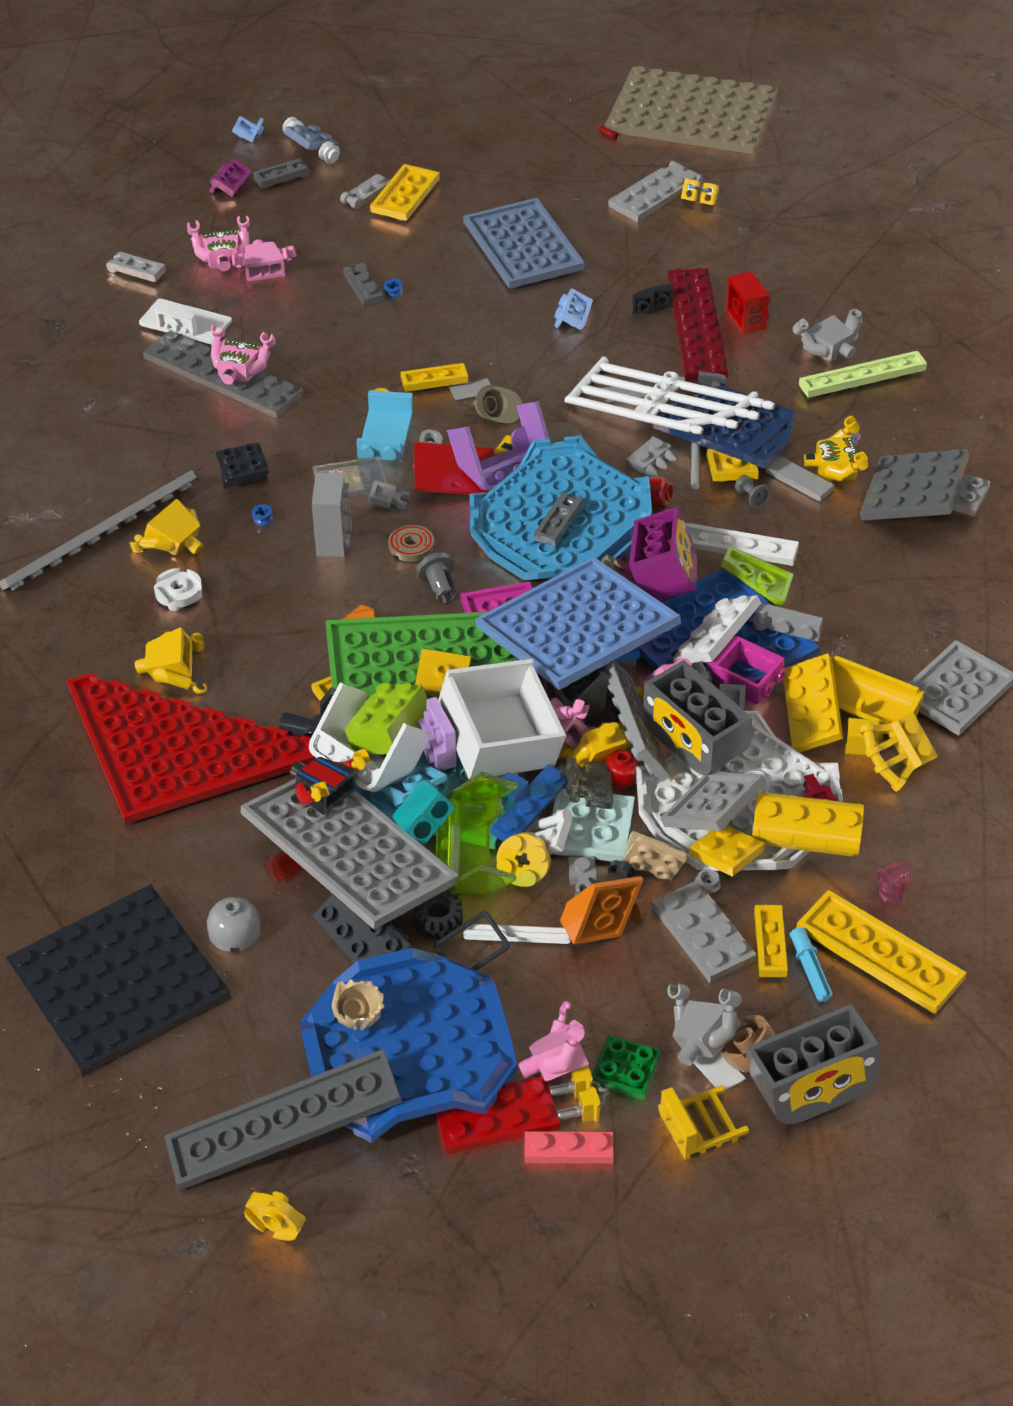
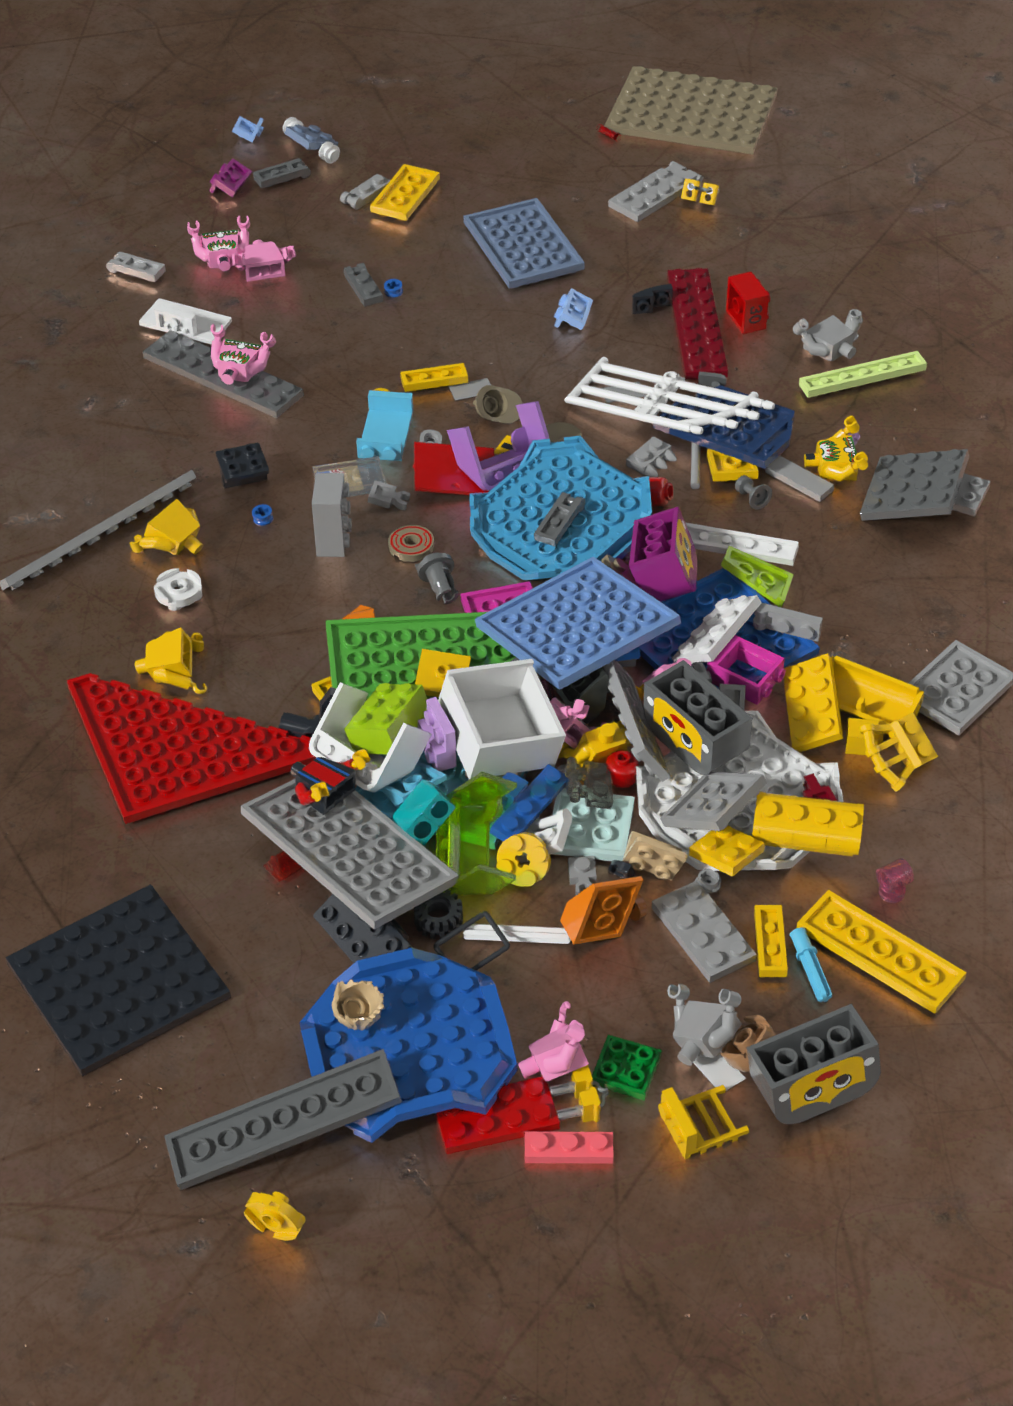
(233, 924): light grey cylinder -> none

